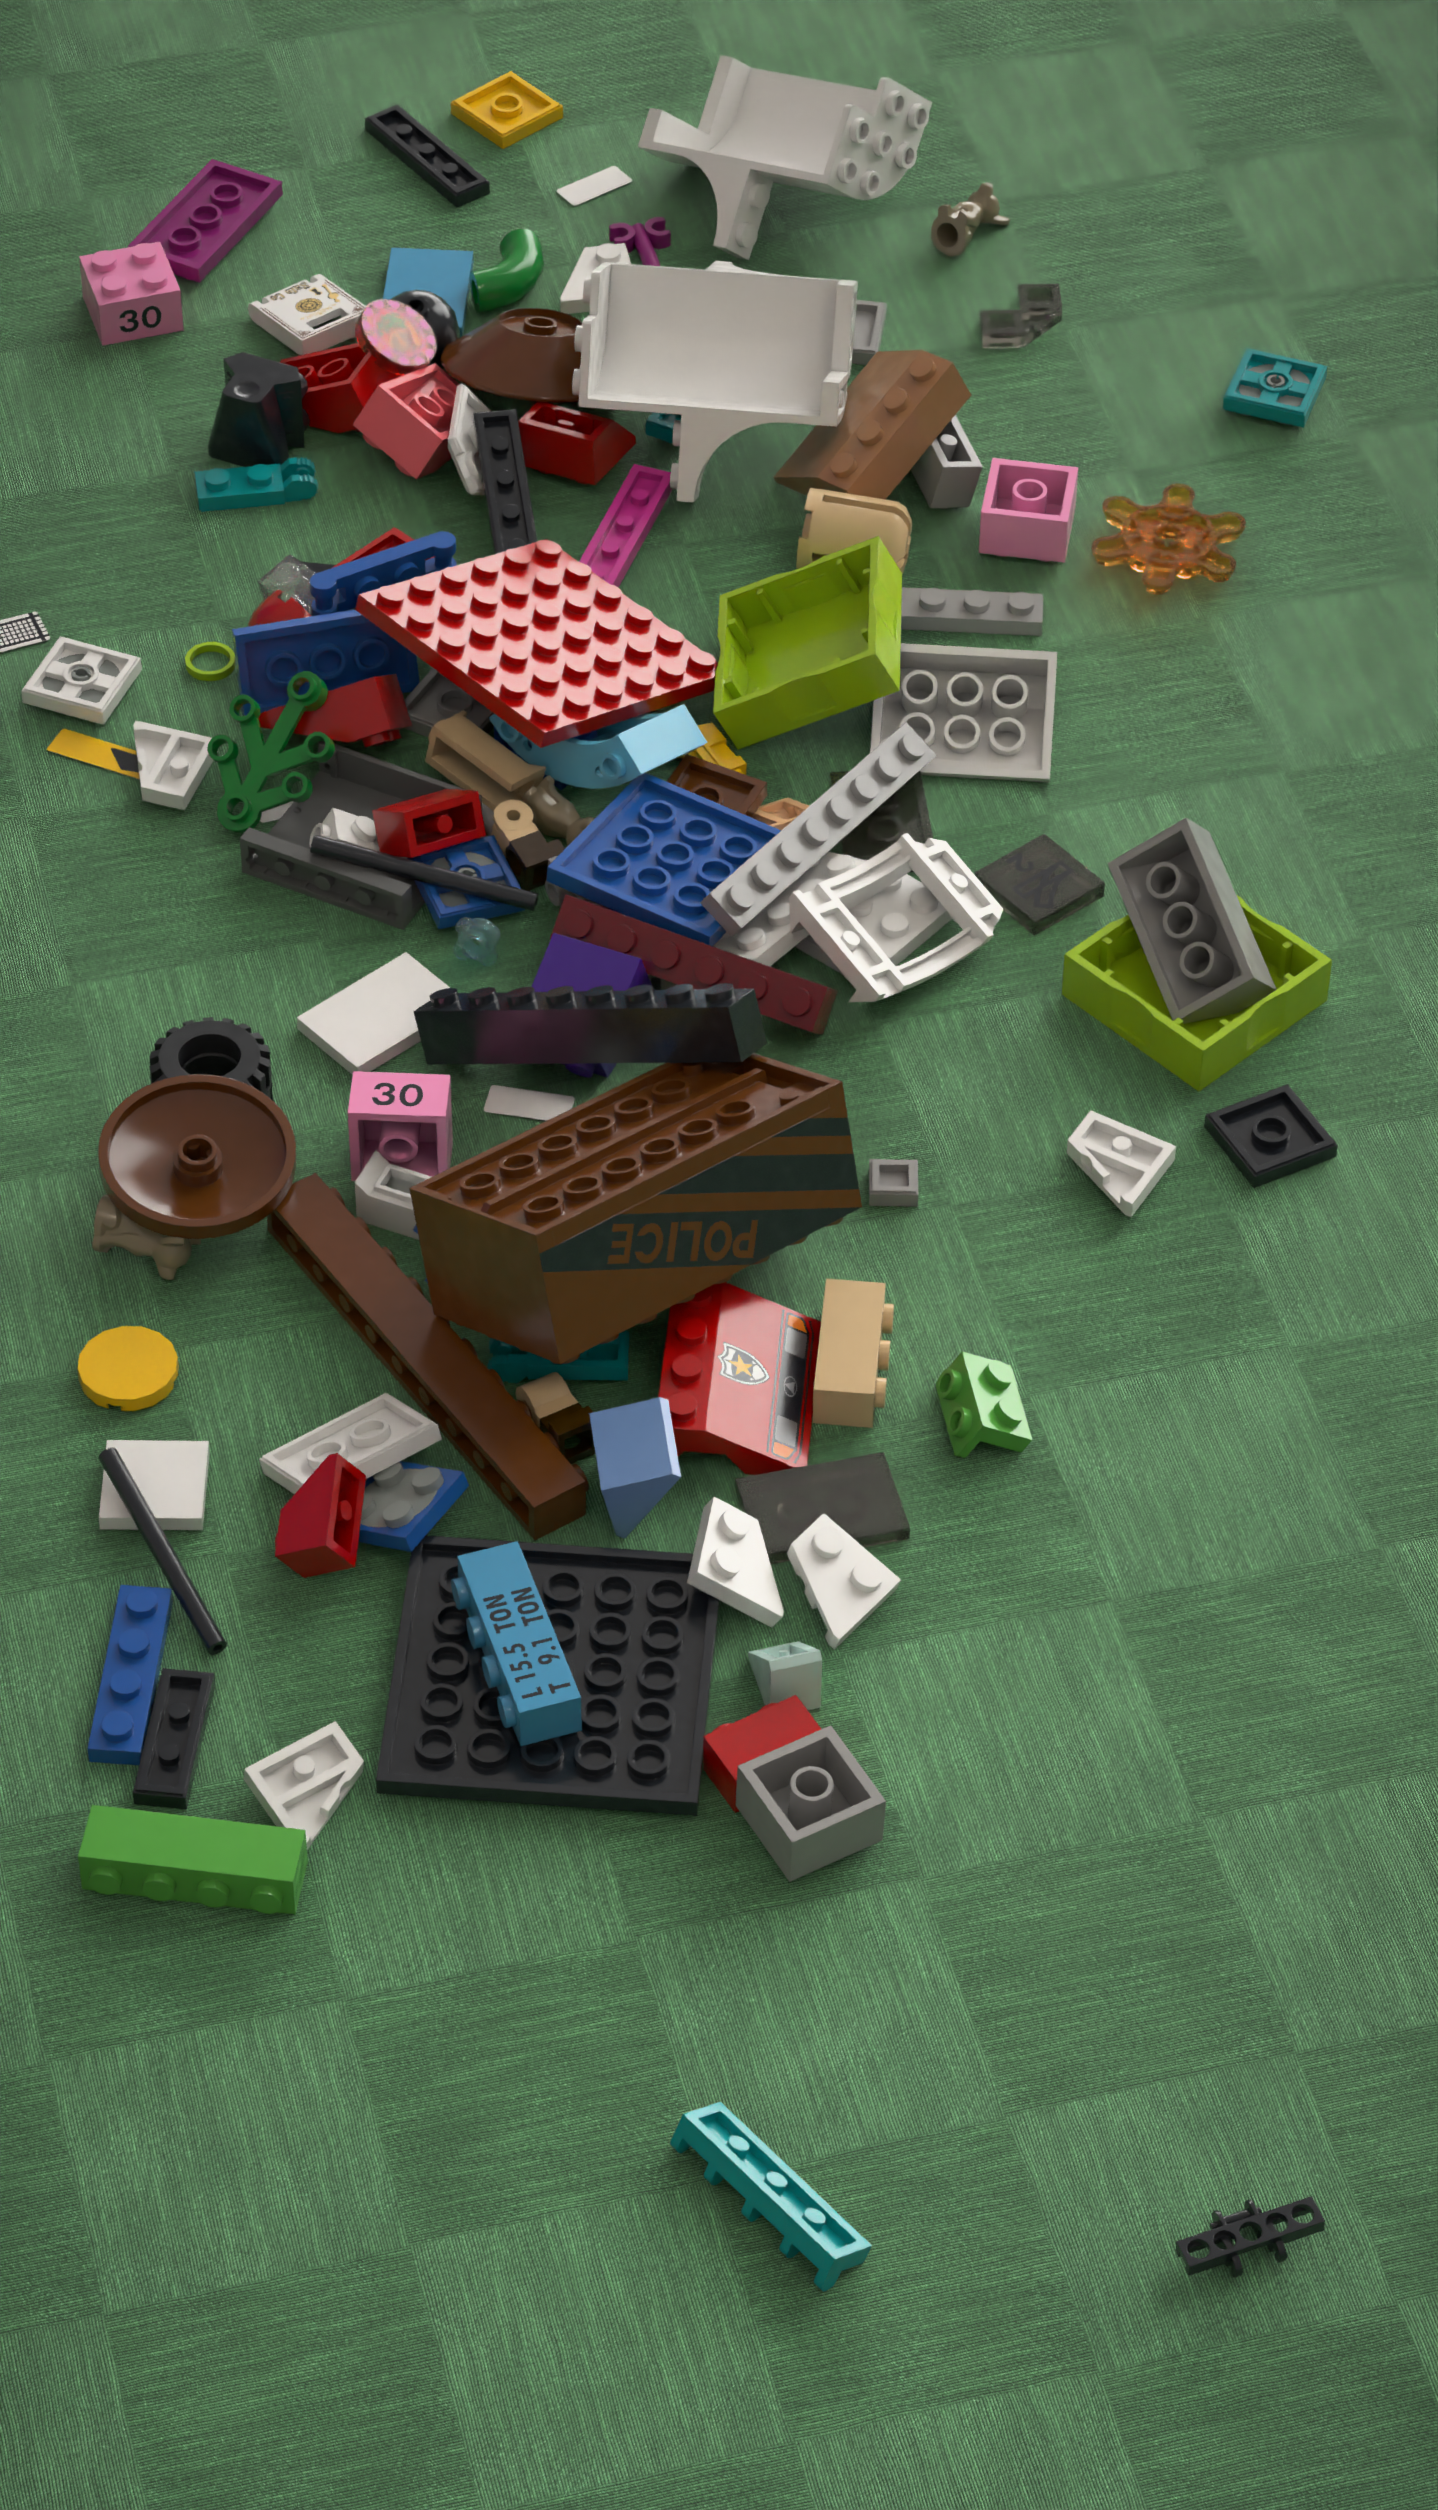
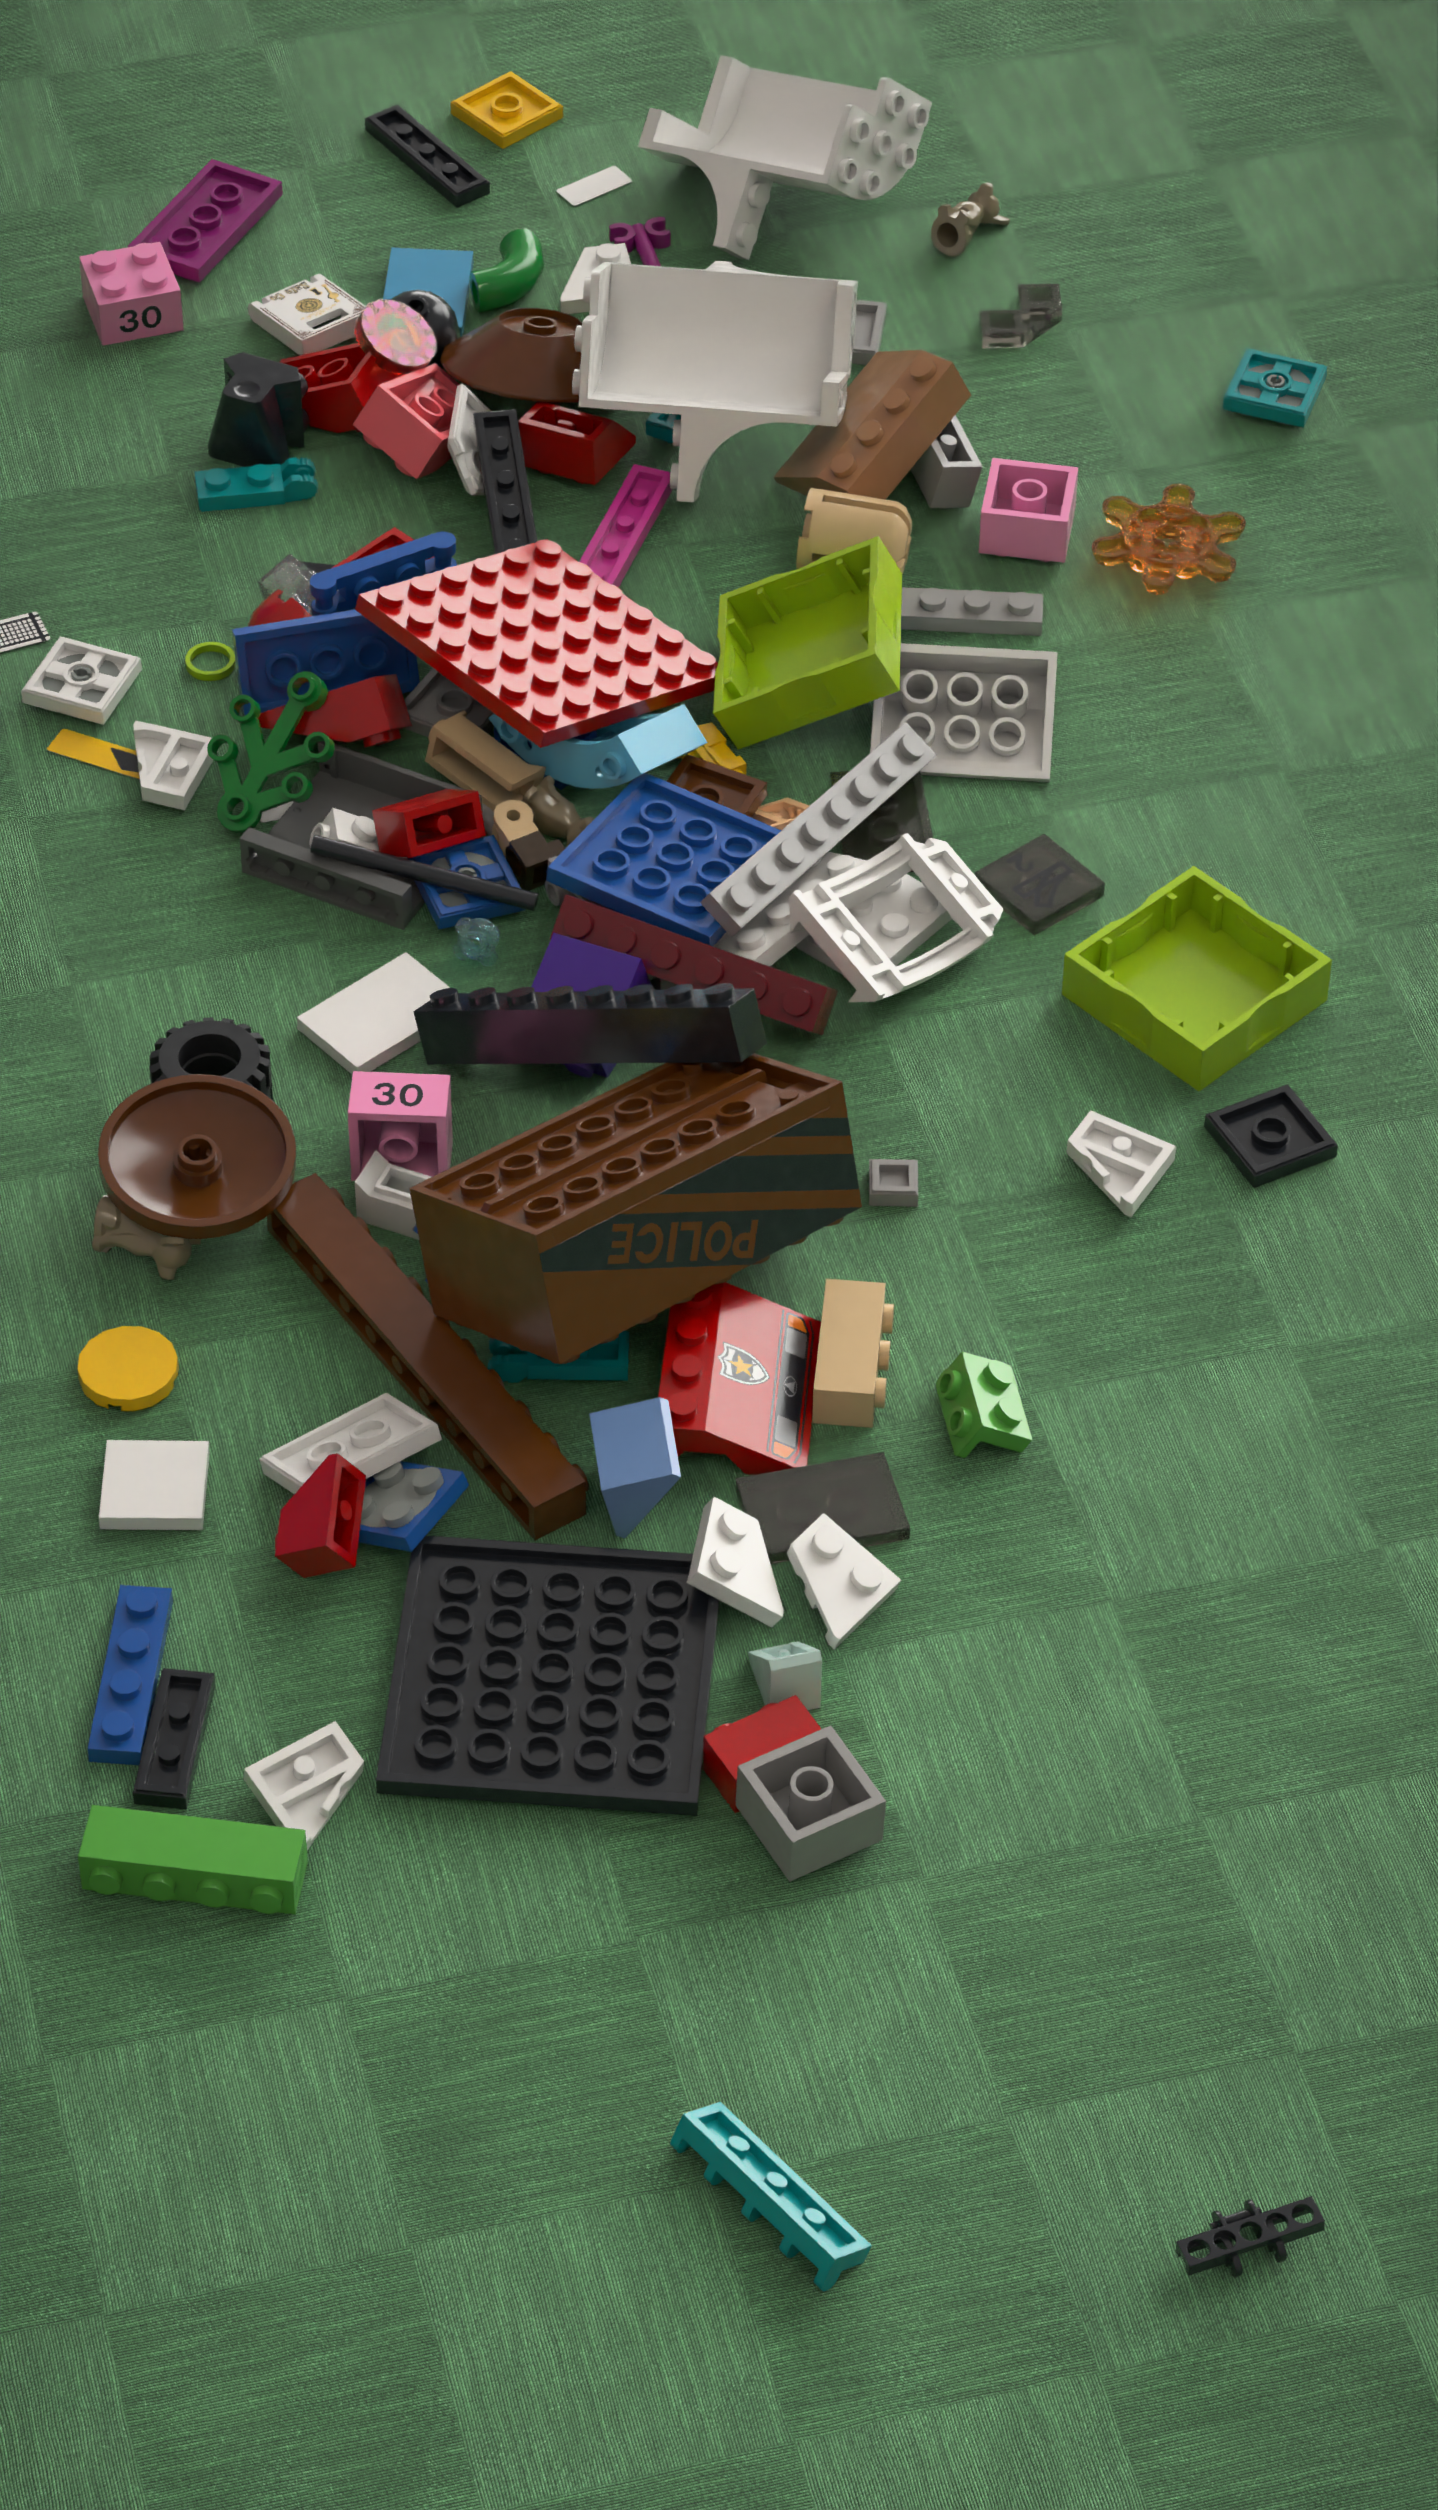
(162, 1551): black piece -> none
(517, 1643): dark azure brick -> none
(526, 1103): white sticker -> none
(559, 1413): leg -> none
(1191, 924): light grey slope -> none

